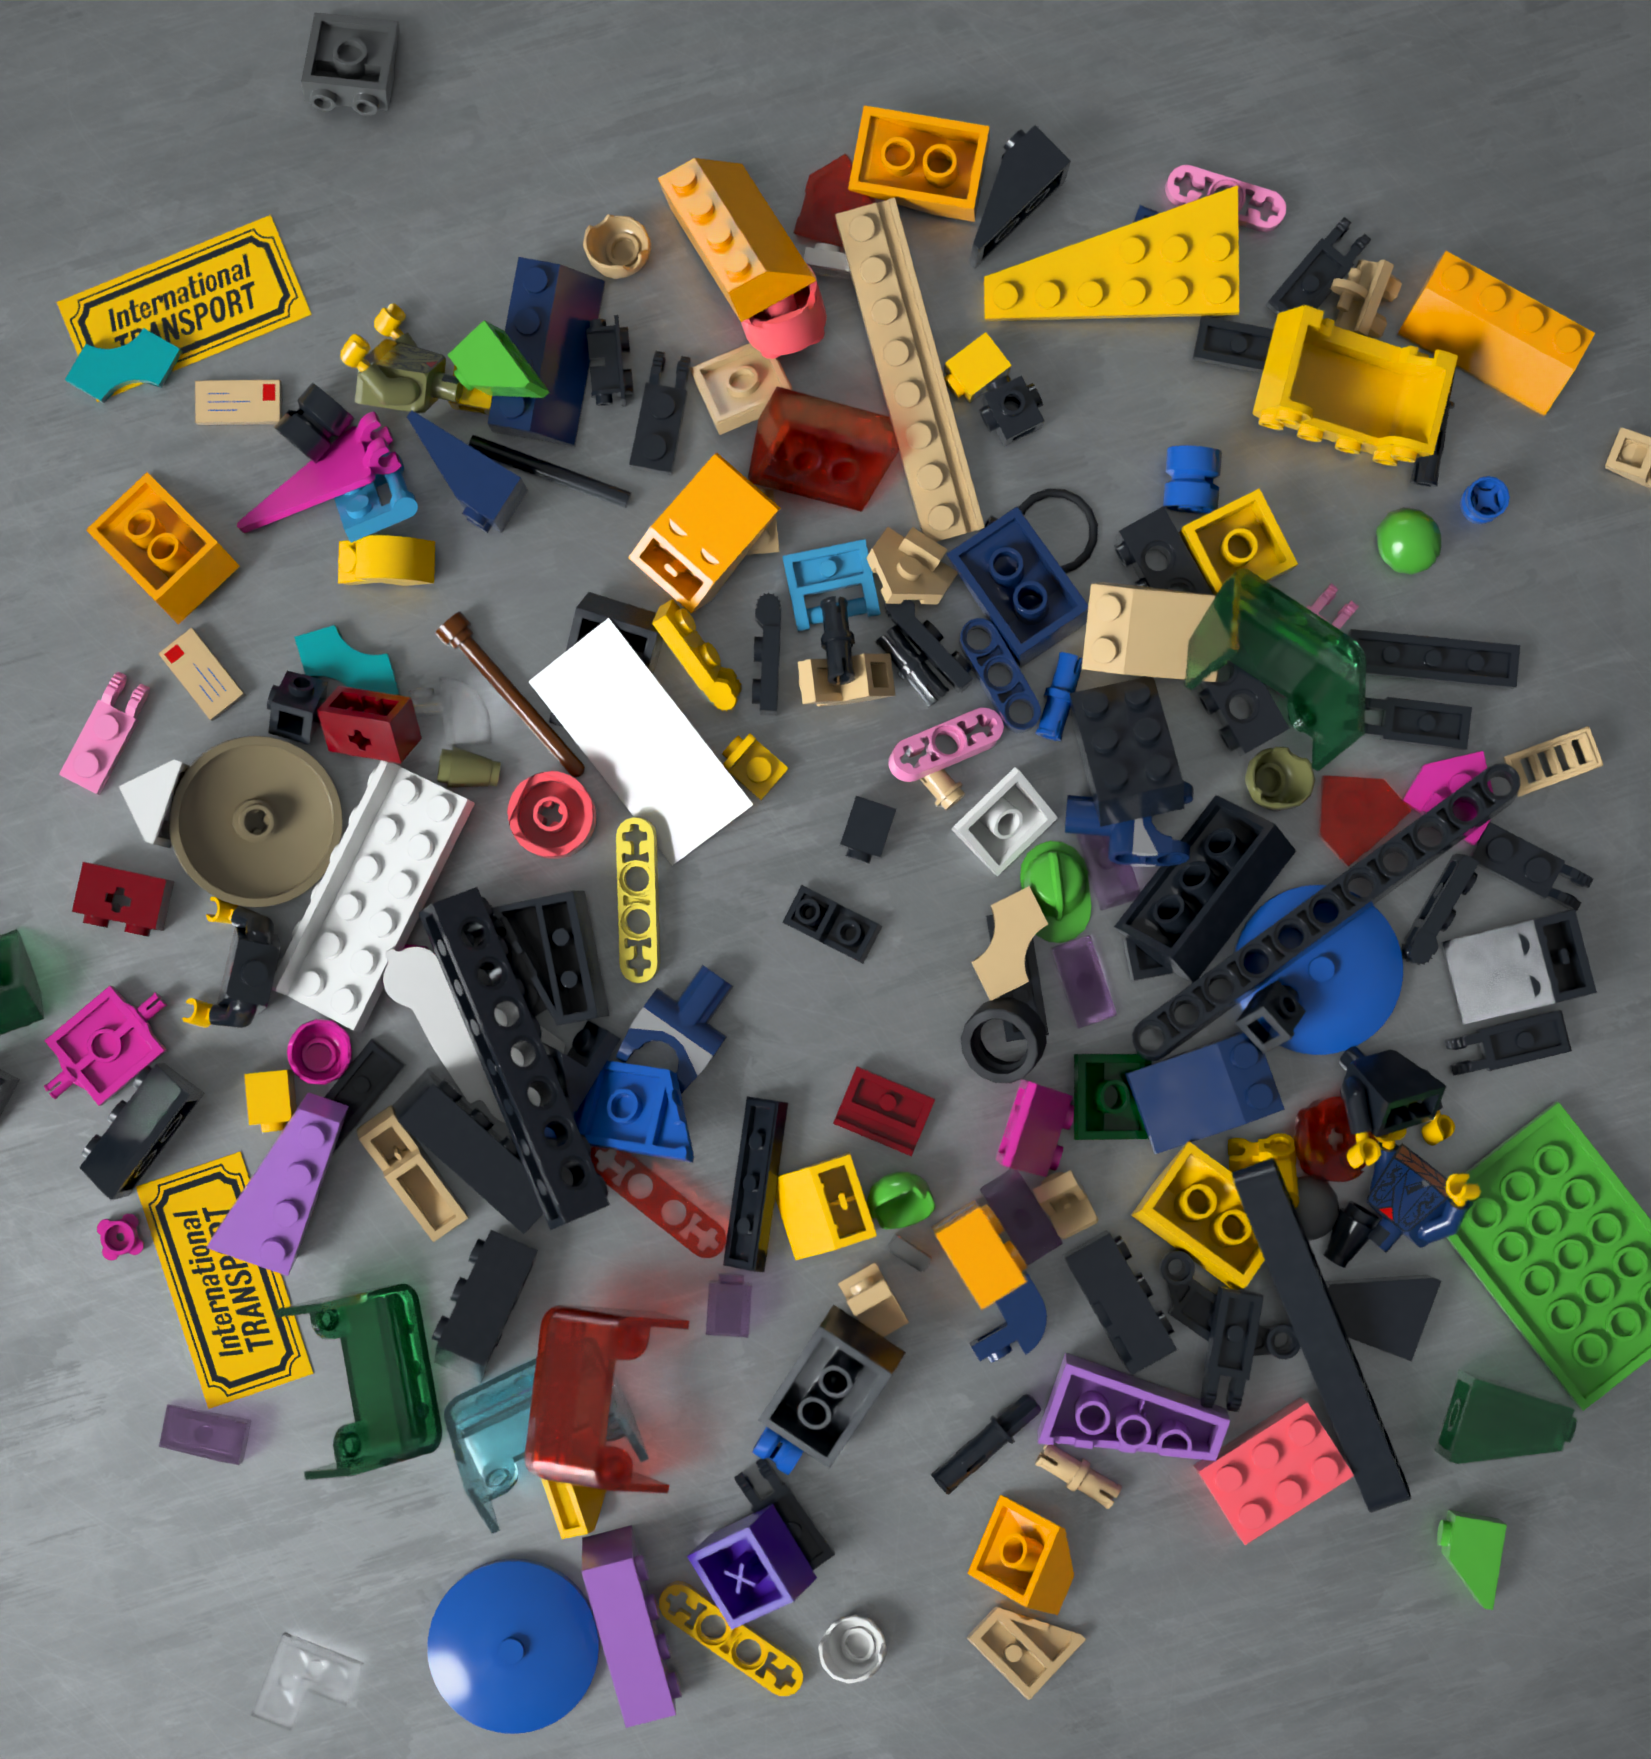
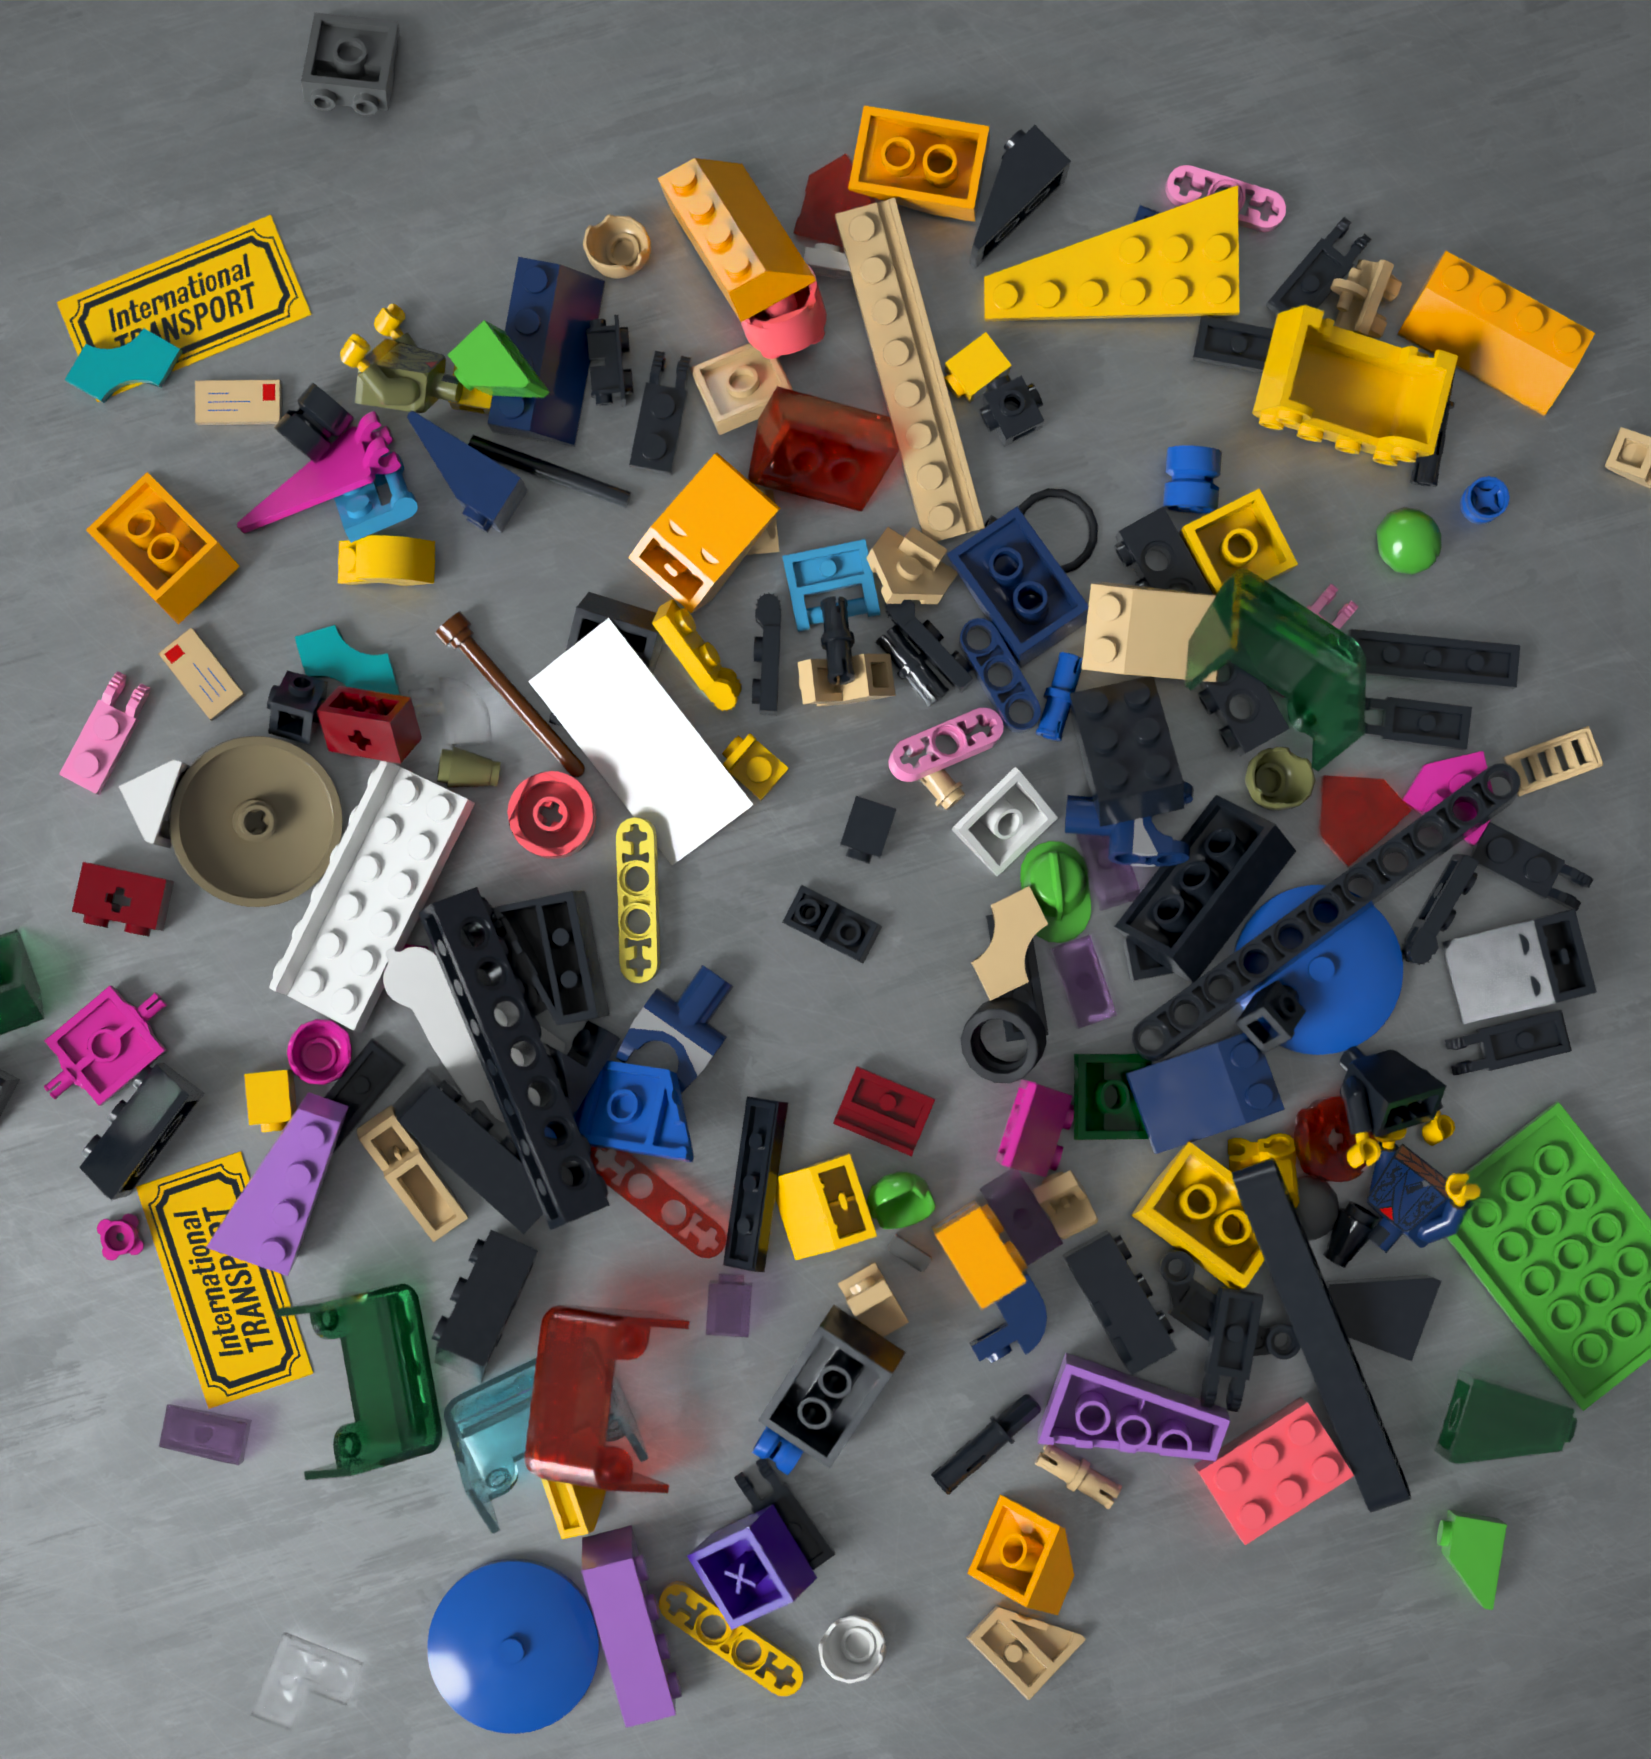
(247, 972): black torso -> none

